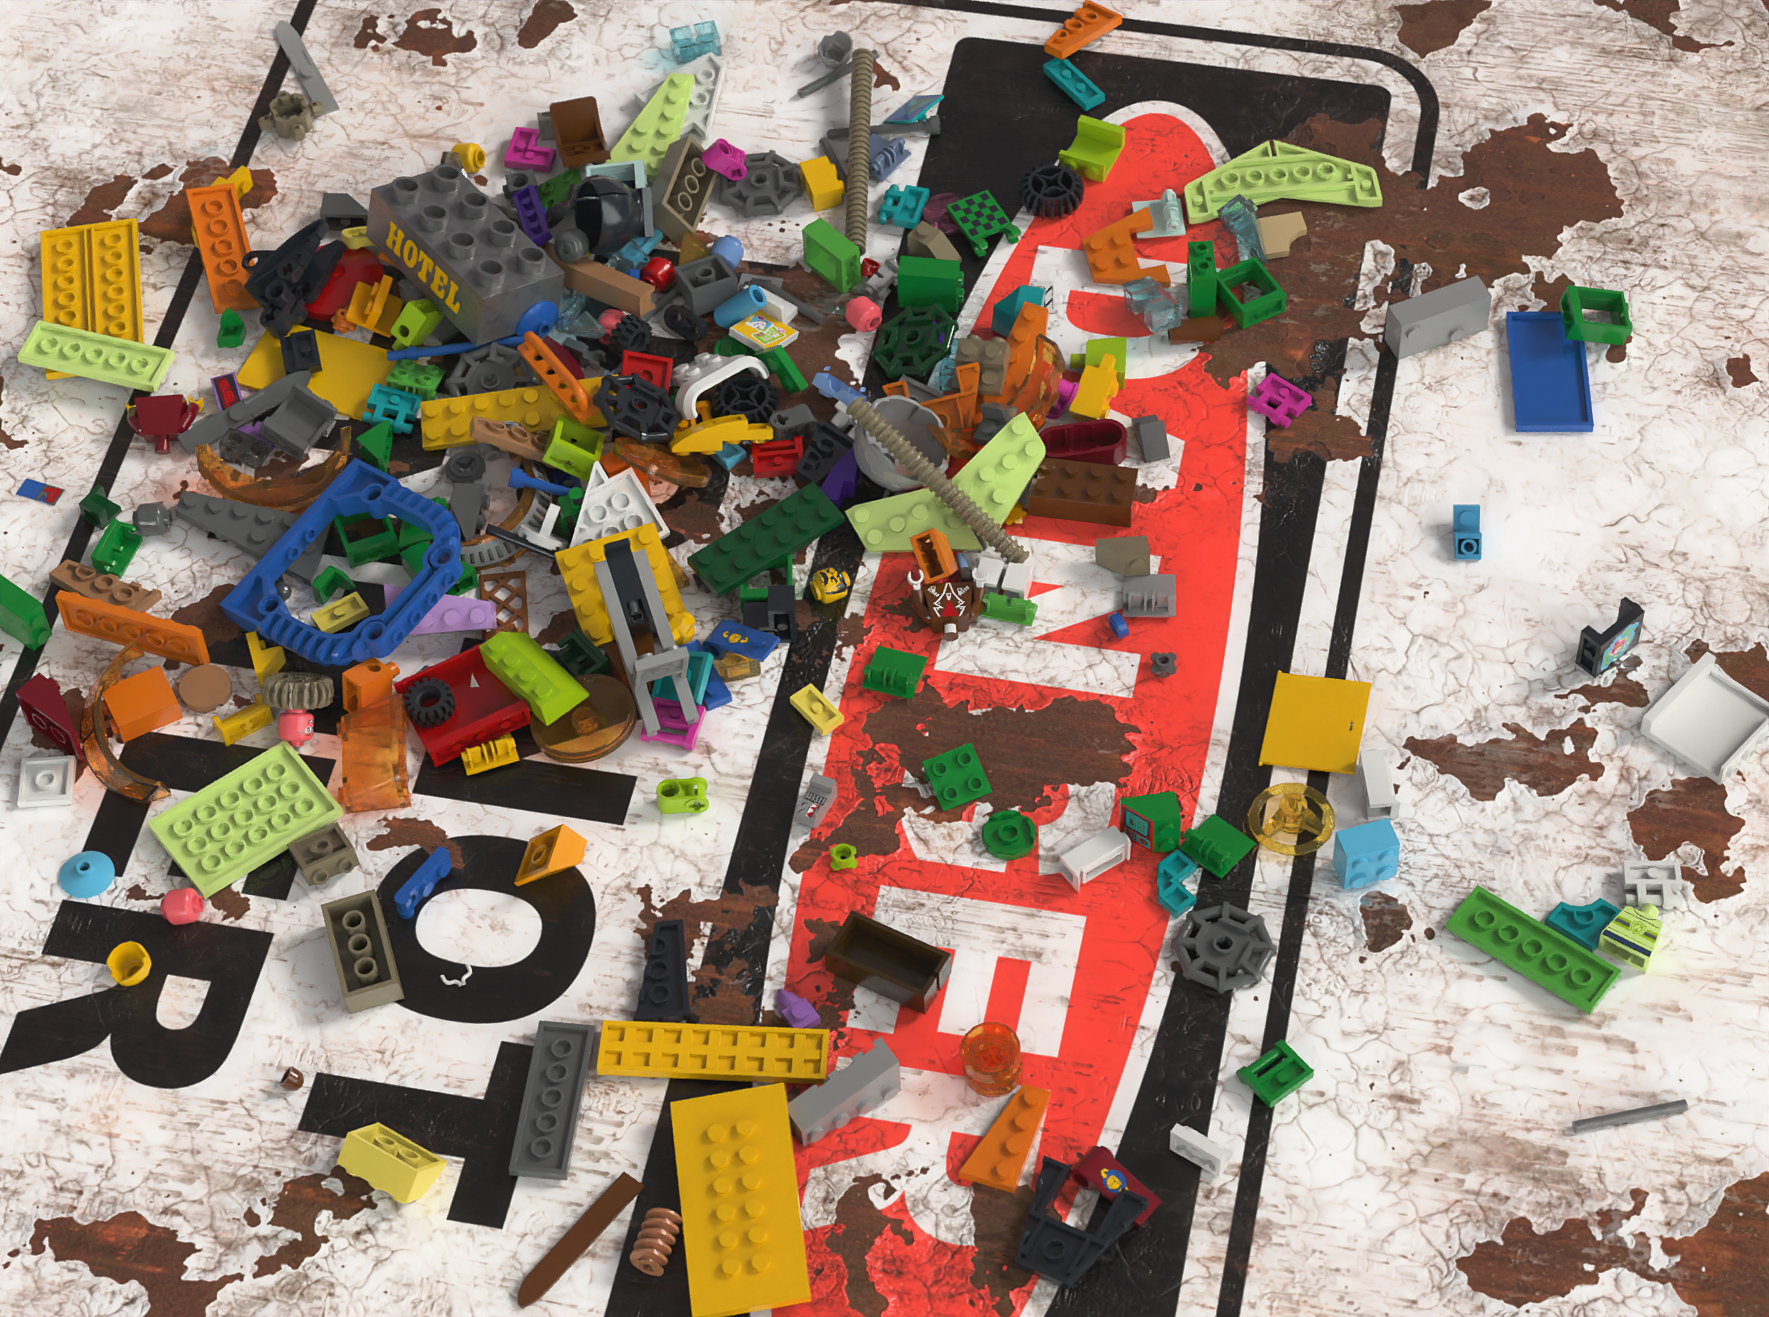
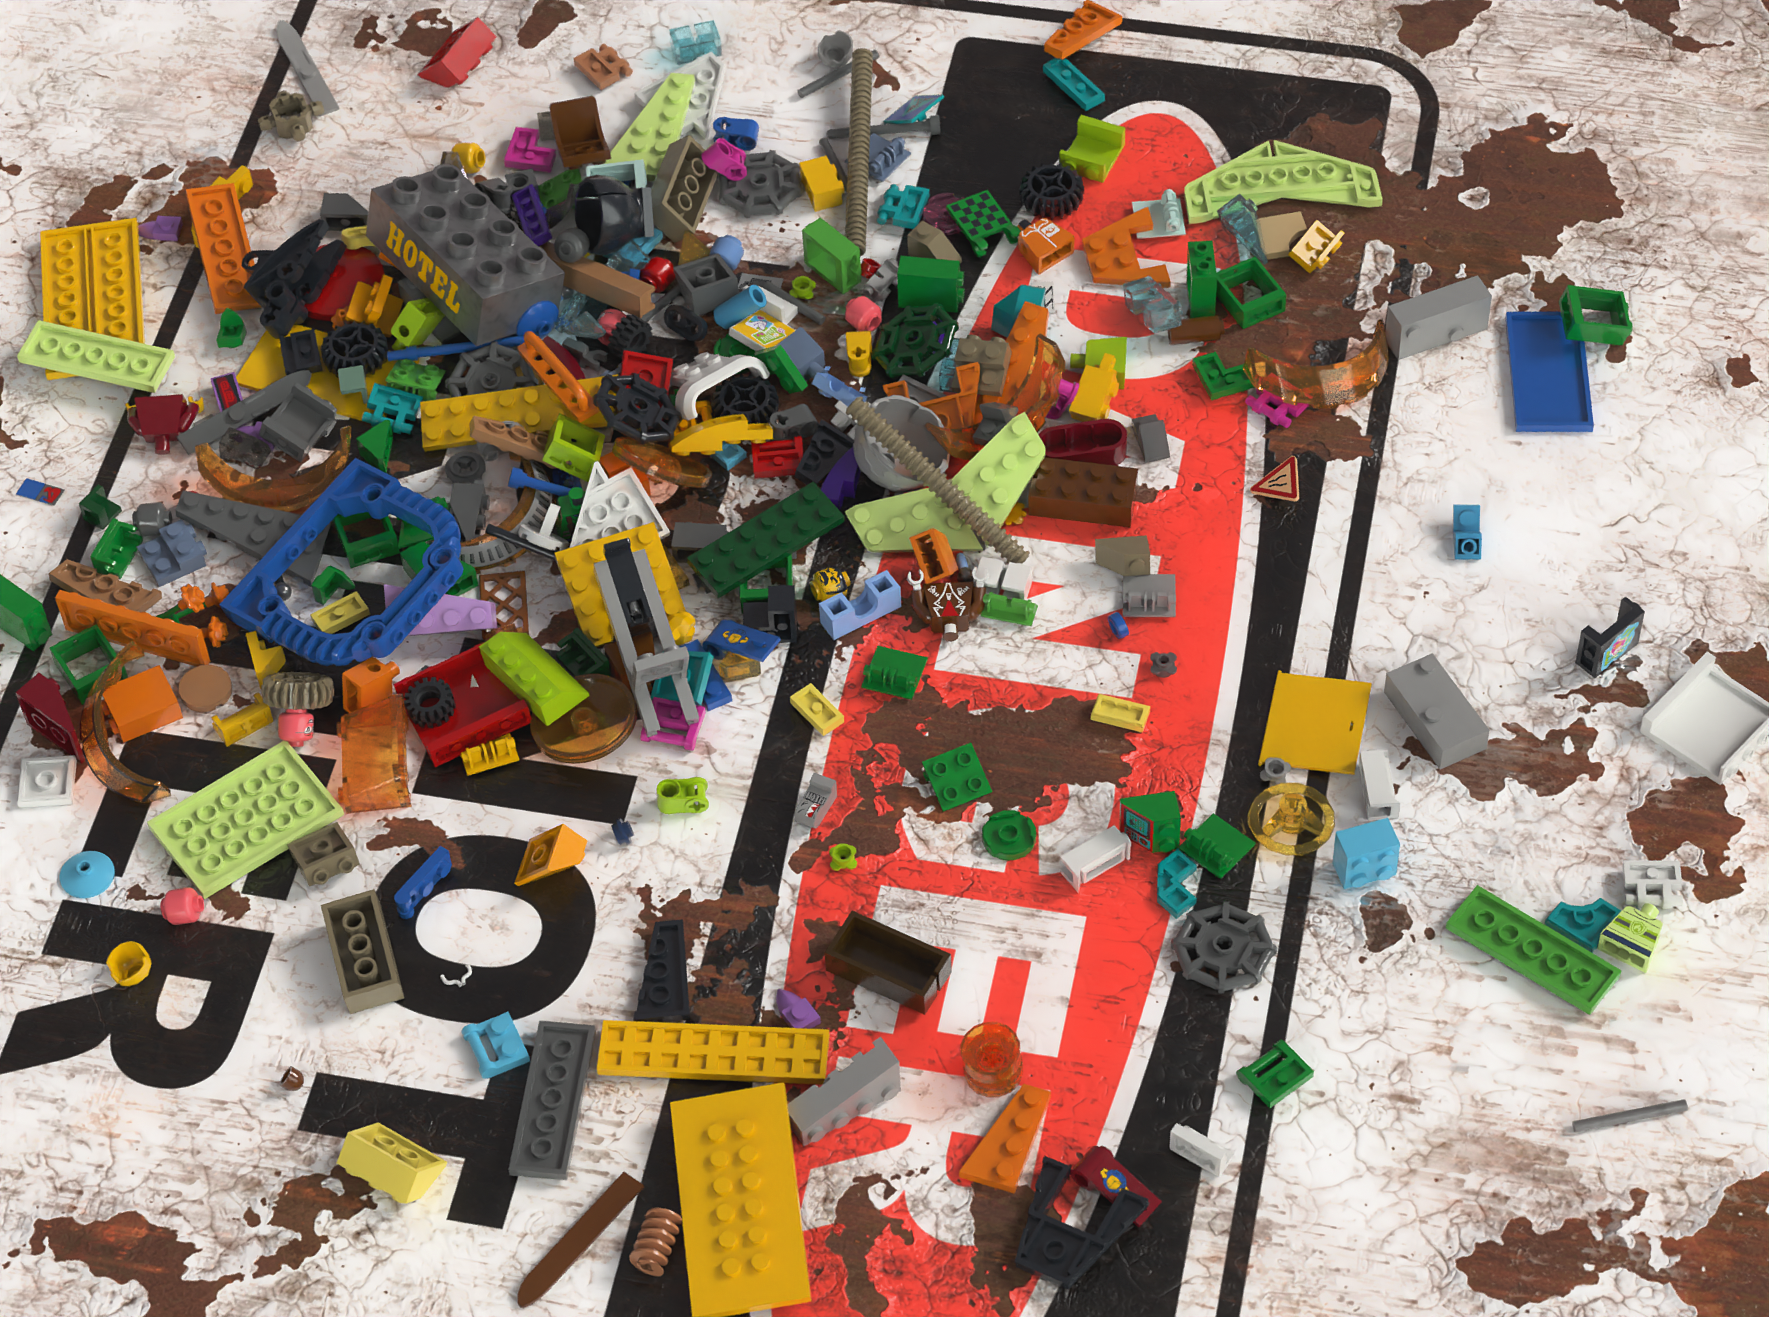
(69, 650): none -> green window
(164, 228): none -> medium lavender plate
(173, 553): none -> sand blue plate
(194, 600): none -> orange plant
(353, 381): none -> sand green panel
(354, 346): none -> black gear
(459, 54): none -> slope
(498, 193): none -> dark grey piece
(504, 1041): none -> medium azure plate
(598, 70): none -> nougat plate
(622, 831): none -> dark blue plate
(692, 537): none -> dark grey hinge
(738, 132): none -> blue piece
(802, 287): none -> lime plate
(804, 353): none -> sand blue torso
(859, 352): none -> yellow piece
(878, 598): none -> light blue arch
(1044, 243): none -> orange torso
(1120, 713): none -> light yellow plate
(1218, 380): none -> green plate
(1275, 764): none -> light grey plate
(1280, 482): none -> piece
(1314, 246): none -> yellow bracket
(1321, 385): none -> clear orange windscreen
(1436, 711): none -> light grey brick

